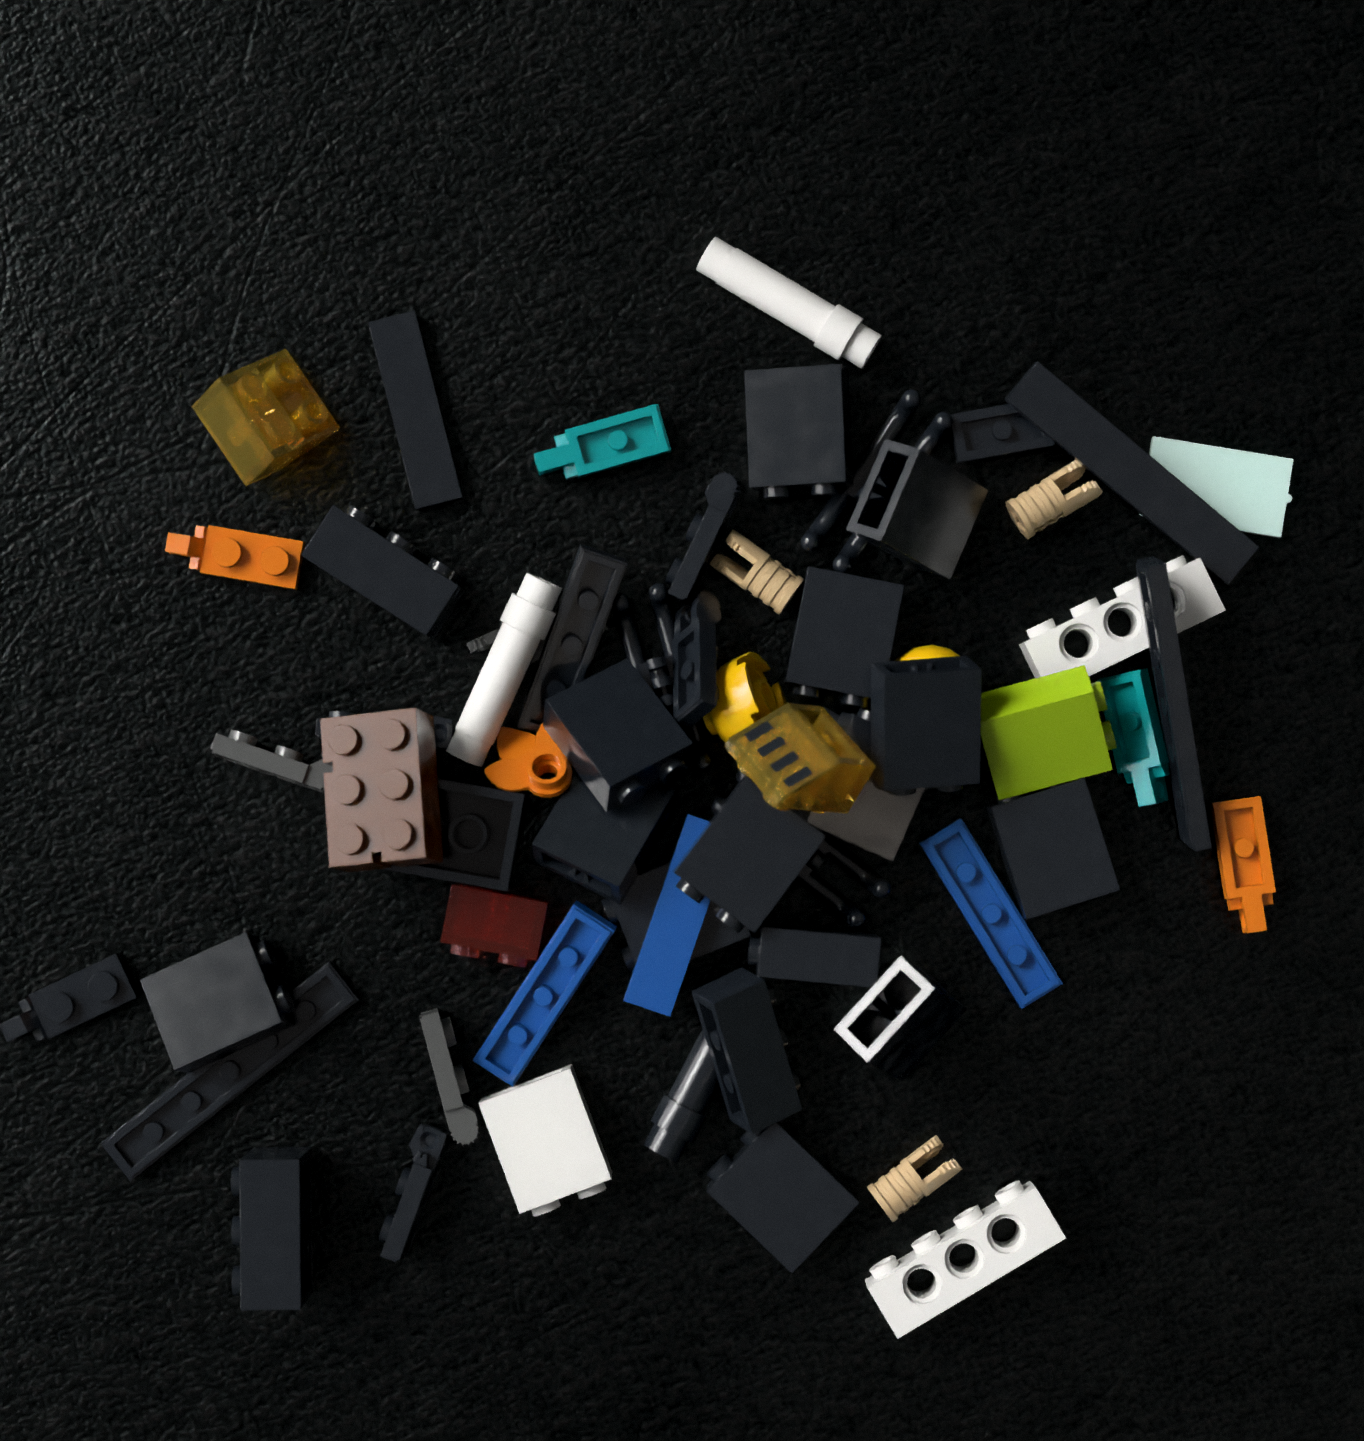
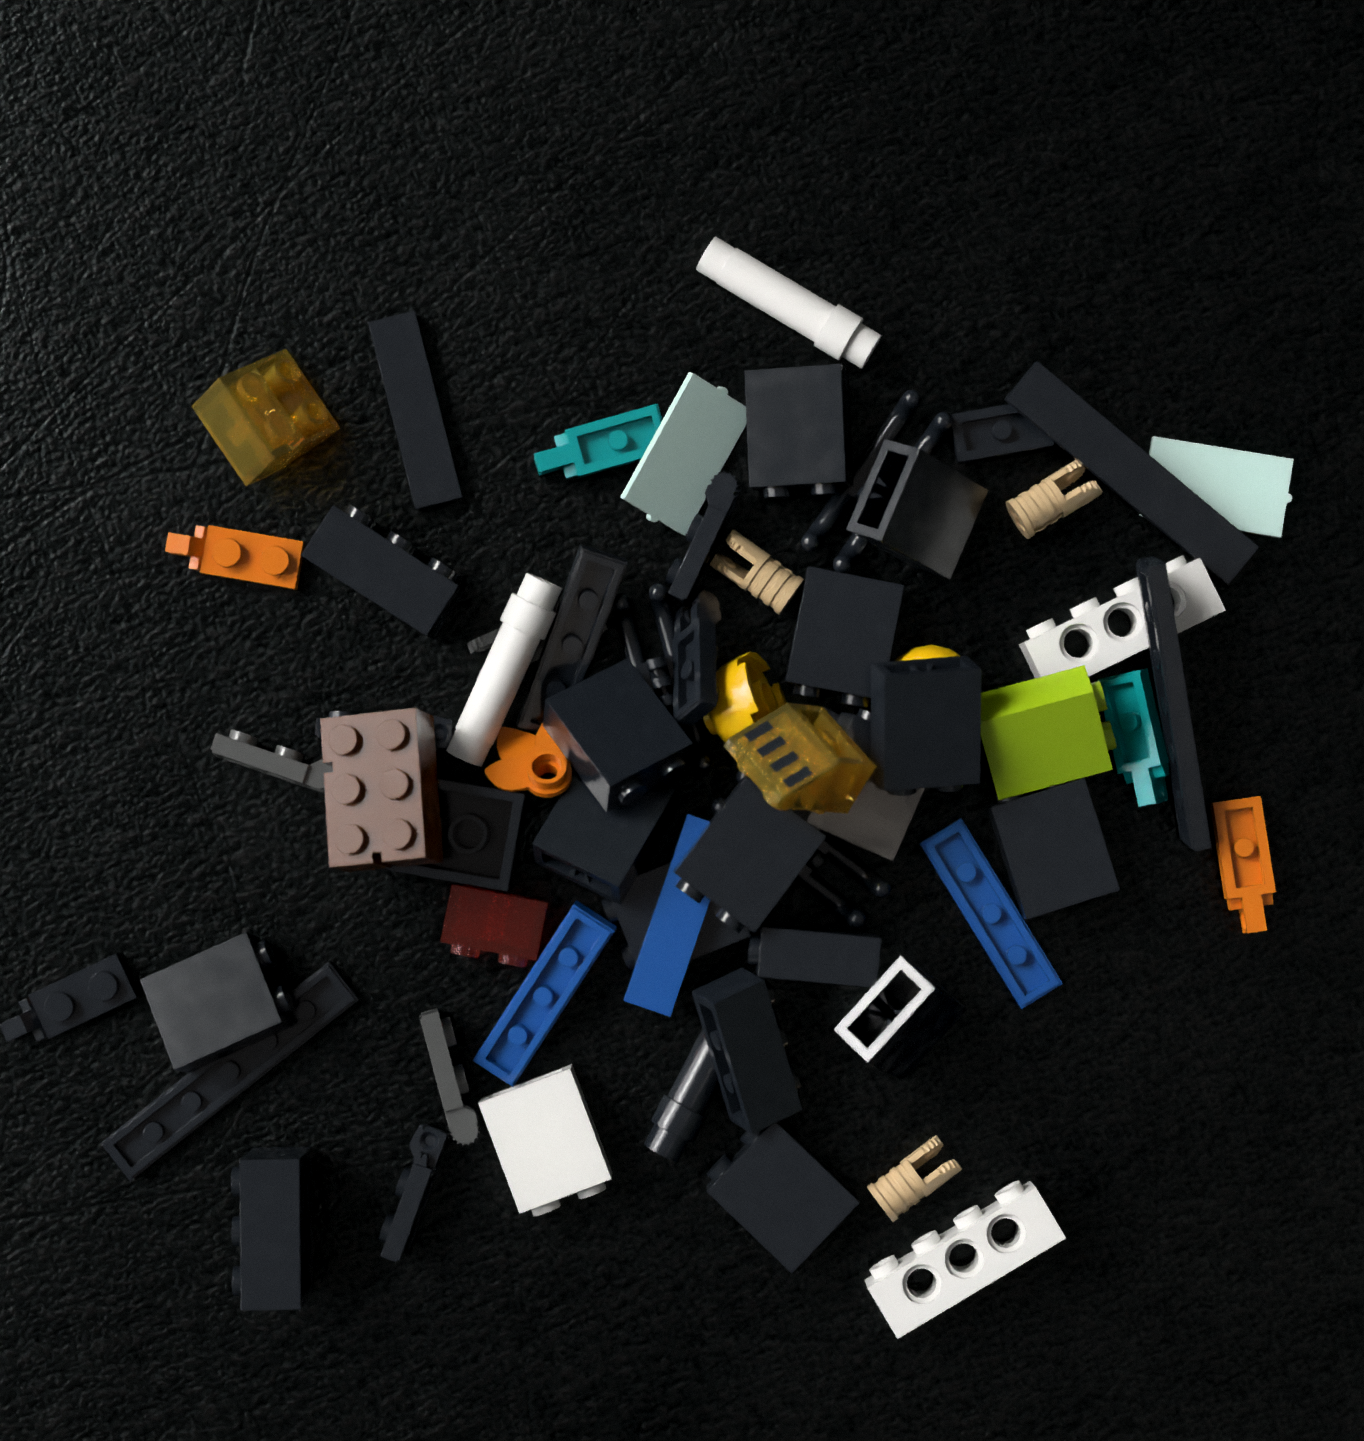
(686, 453): none -> light aqua piece

